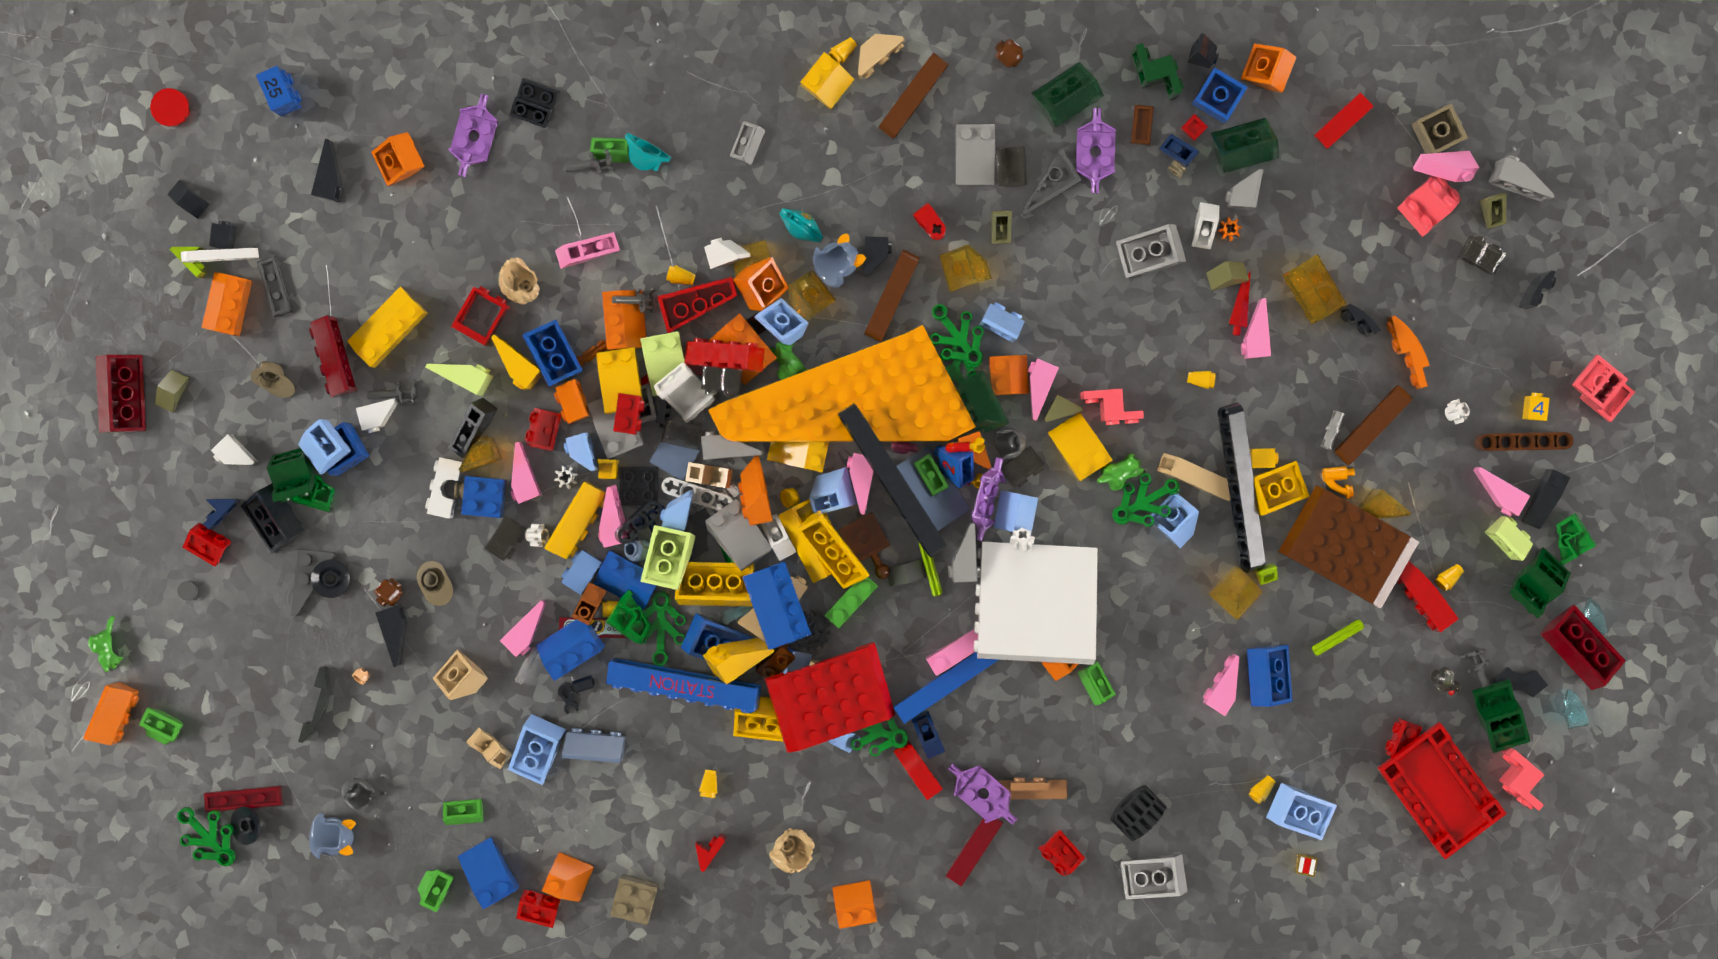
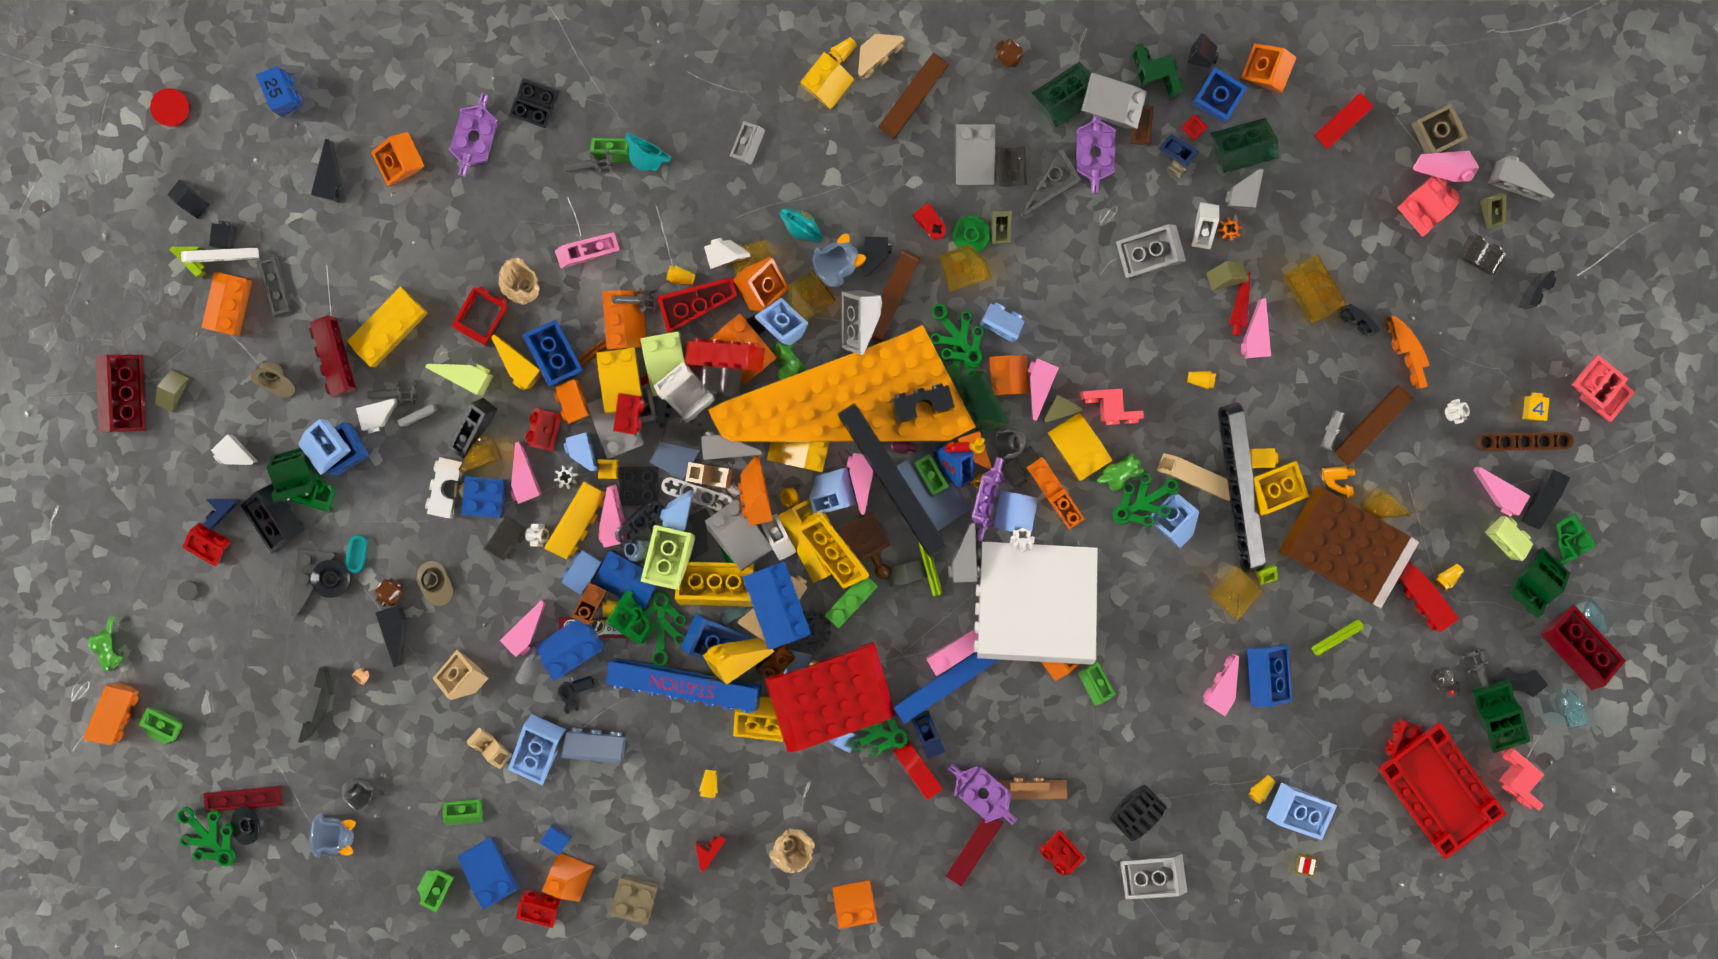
(356, 554): none -> teal tile
(418, 415): none -> light grey tile
(555, 839): none -> blue panel
(859, 319): none -> light grey slope
(905, 405): none -> black arch
(971, 231): none -> green tile
(1055, 493): none -> orange slope
(1114, 101): none -> light grey slope

